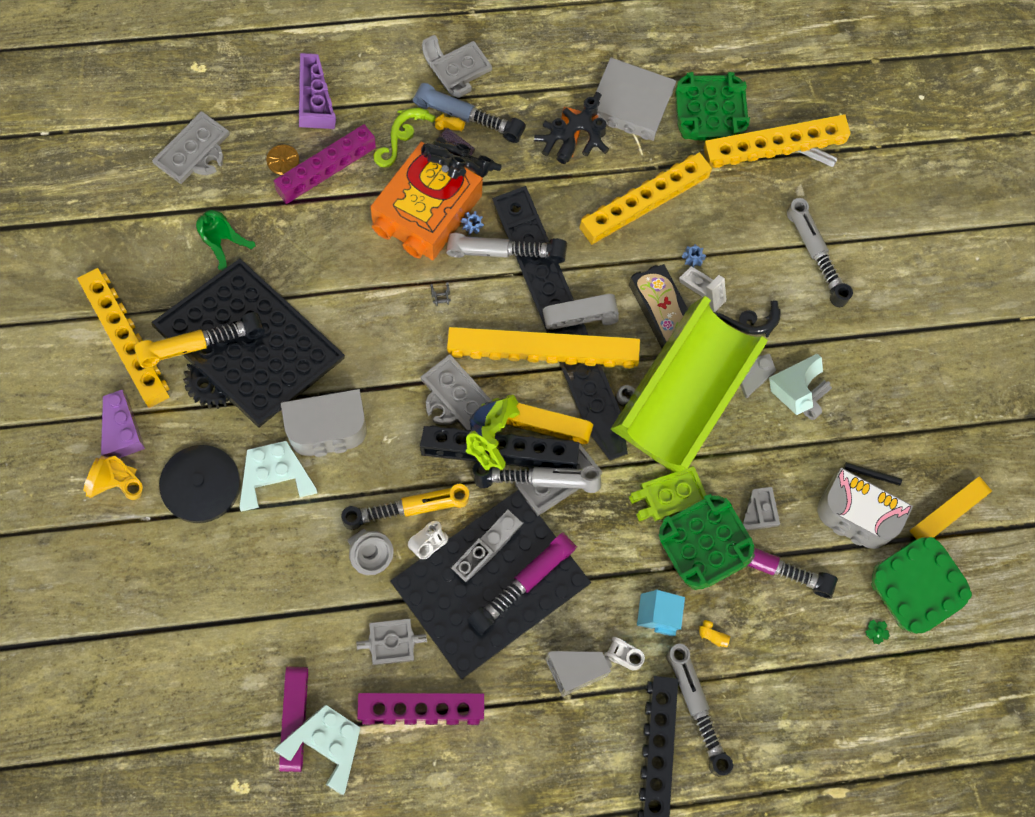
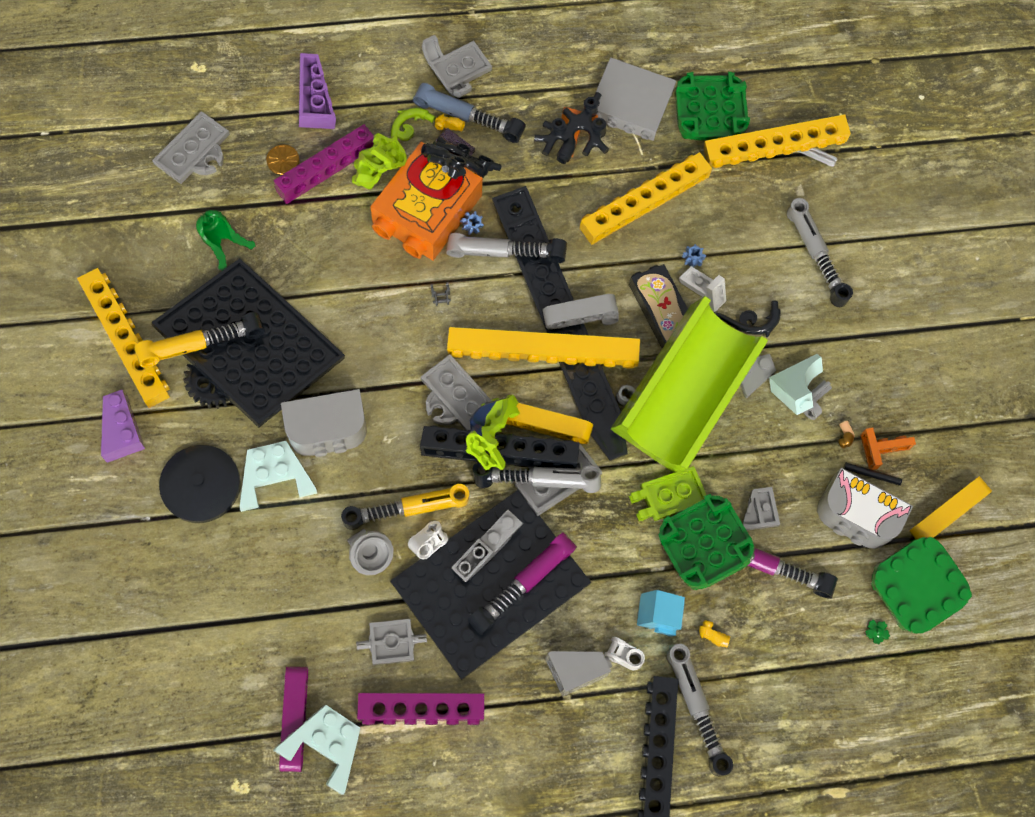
(111, 473): yellow piece -> none
(375, 161): none -> lime hips
(848, 437): none -> pearl gold arm
(874, 447): none -> orange bracket

